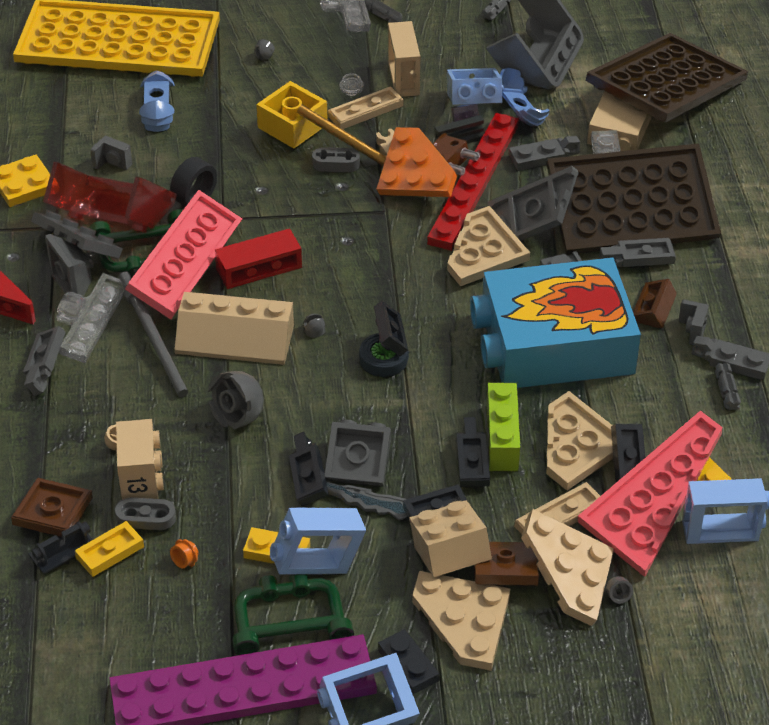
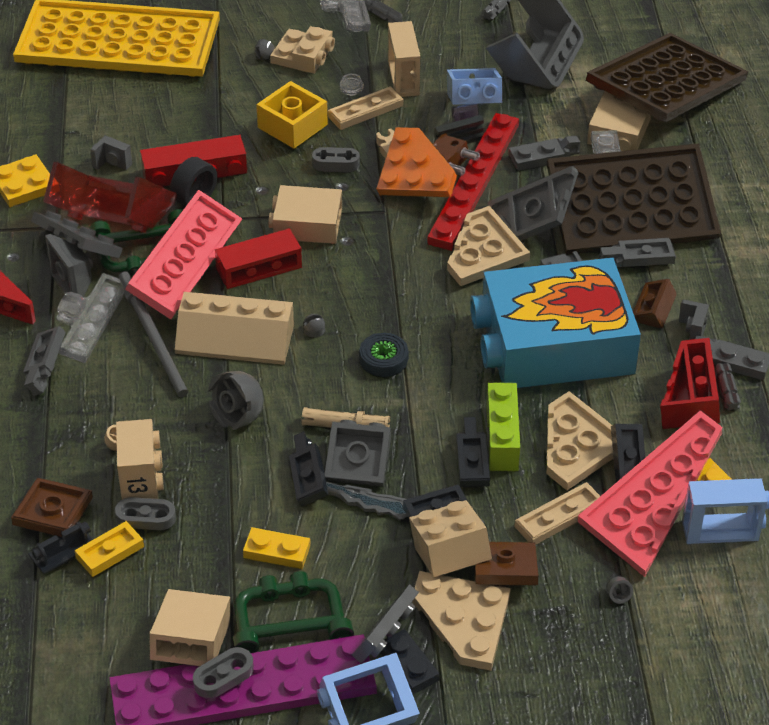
(156, 111): medium blue piece -> none
(184, 553): orange plate -> none
(189, 627): none -> tan brick
(221, 672): none -> dark grey plate
(223, 153): none -> red brick
(303, 50): none -> tan plate
(308, 212): none -> tan brick
(324, 418): none -> tan pin
(341, 134): pearl gold bar -> none
(341, 523): light blue window -> none
(386, 625): none -> dark grey plate
(390, 328): black plate -> none
(514, 90): medium blue piece -> none
(570, 563): tan plate -> none
(691, 385): none -> red wedge

